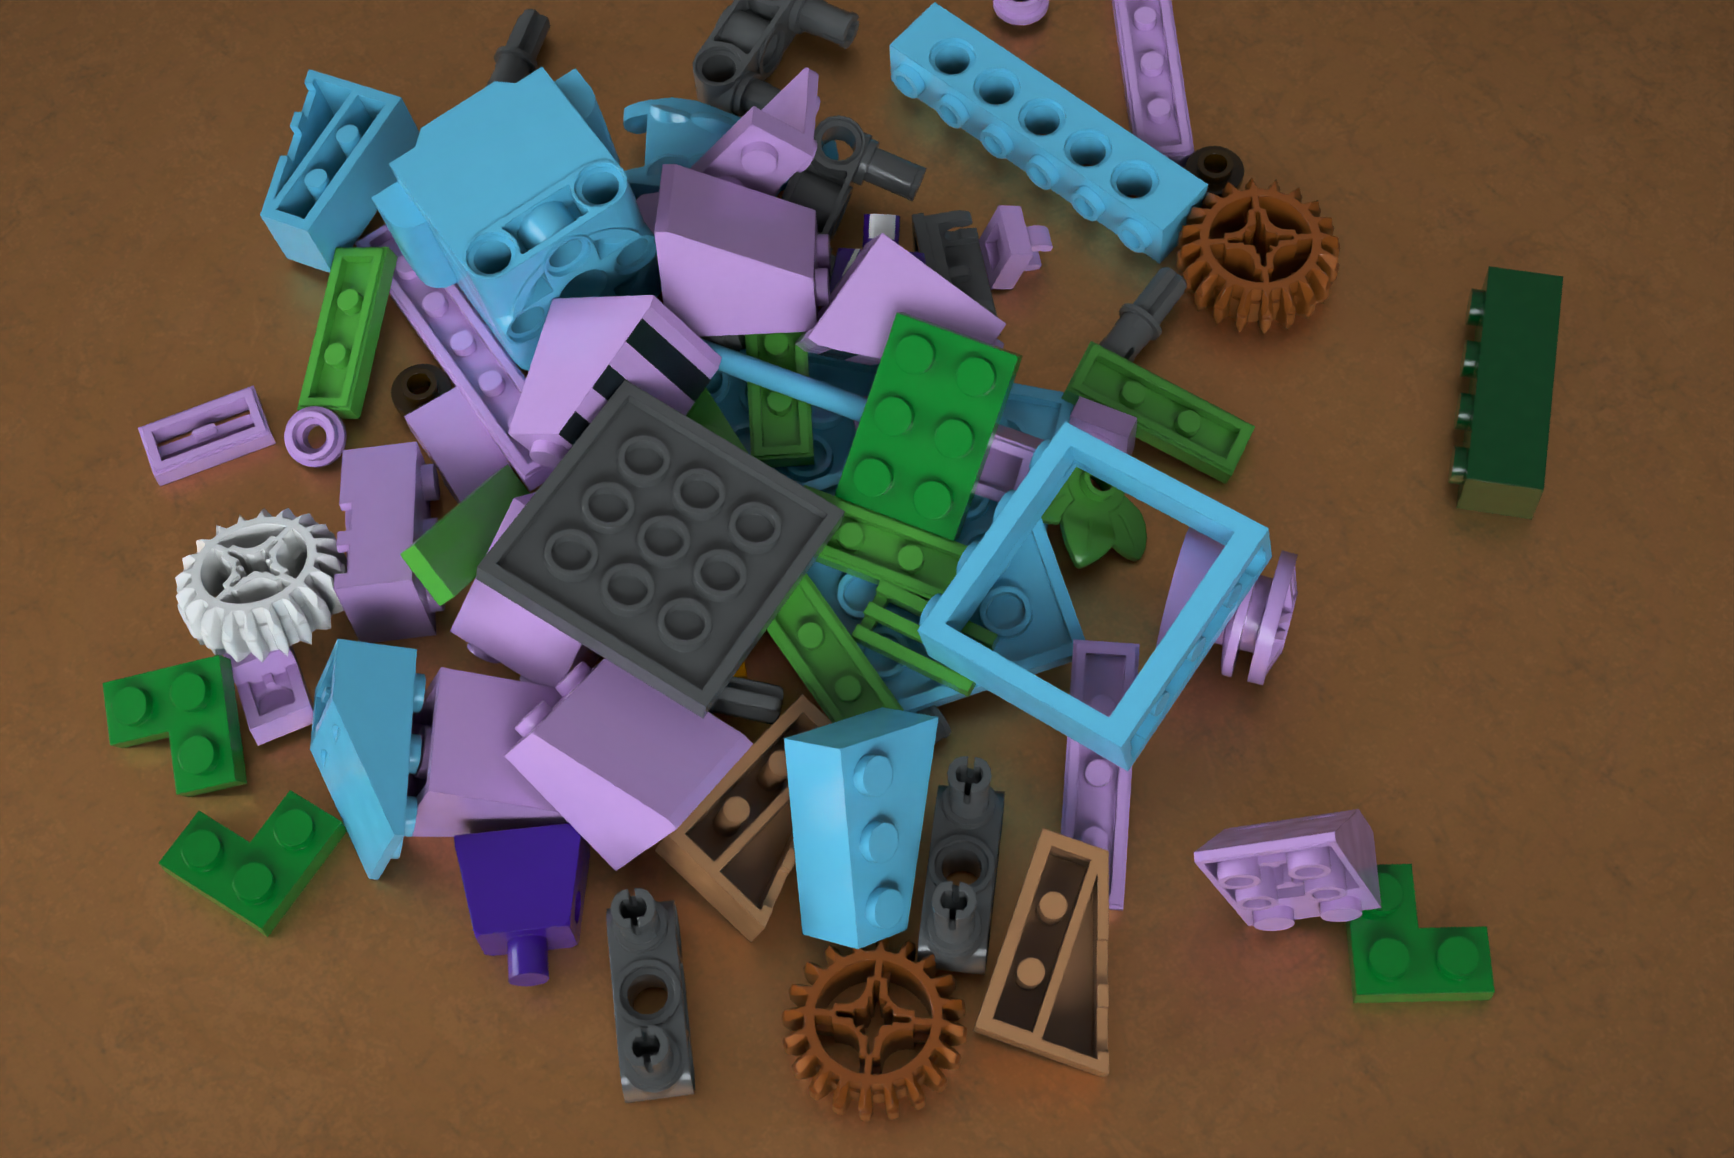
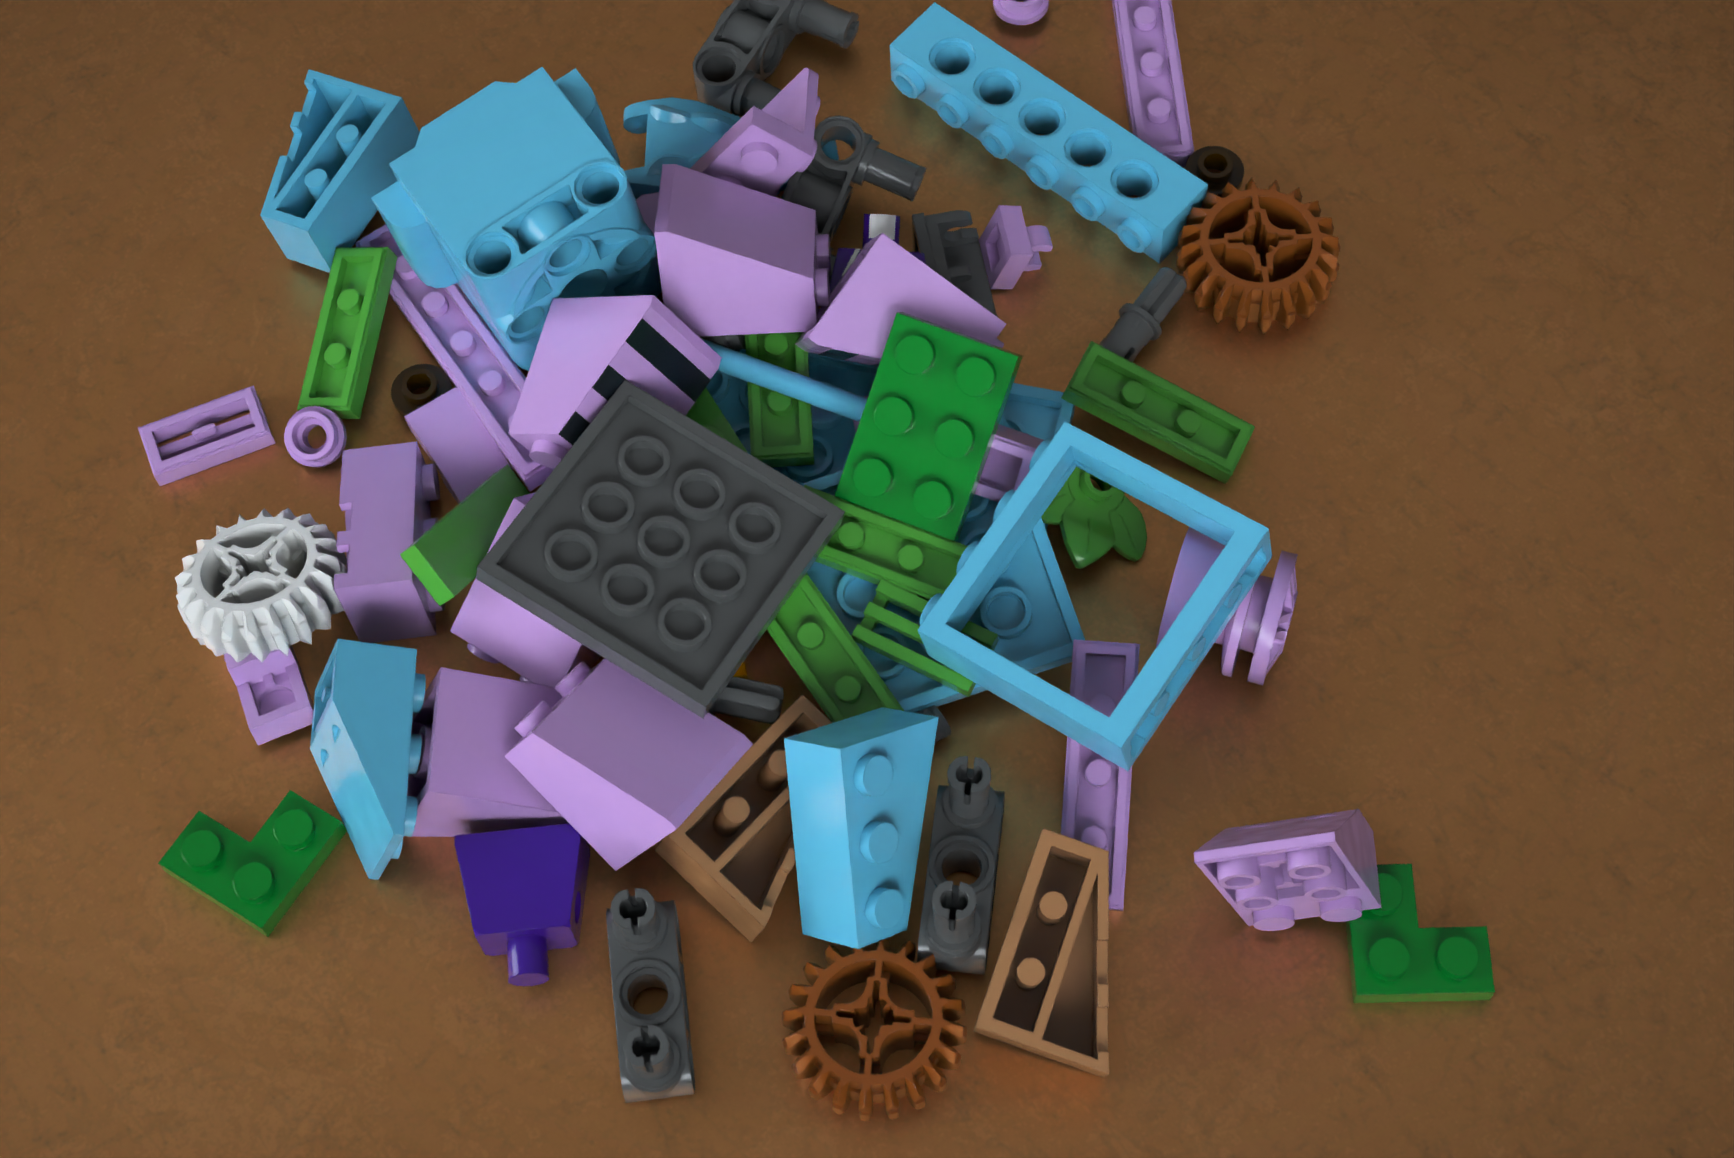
(191, 707): green plate -> none
(521, 50): dark grey axle -> none
(1105, 424): lavender plate -> none
(1508, 393): dark green brick -> none

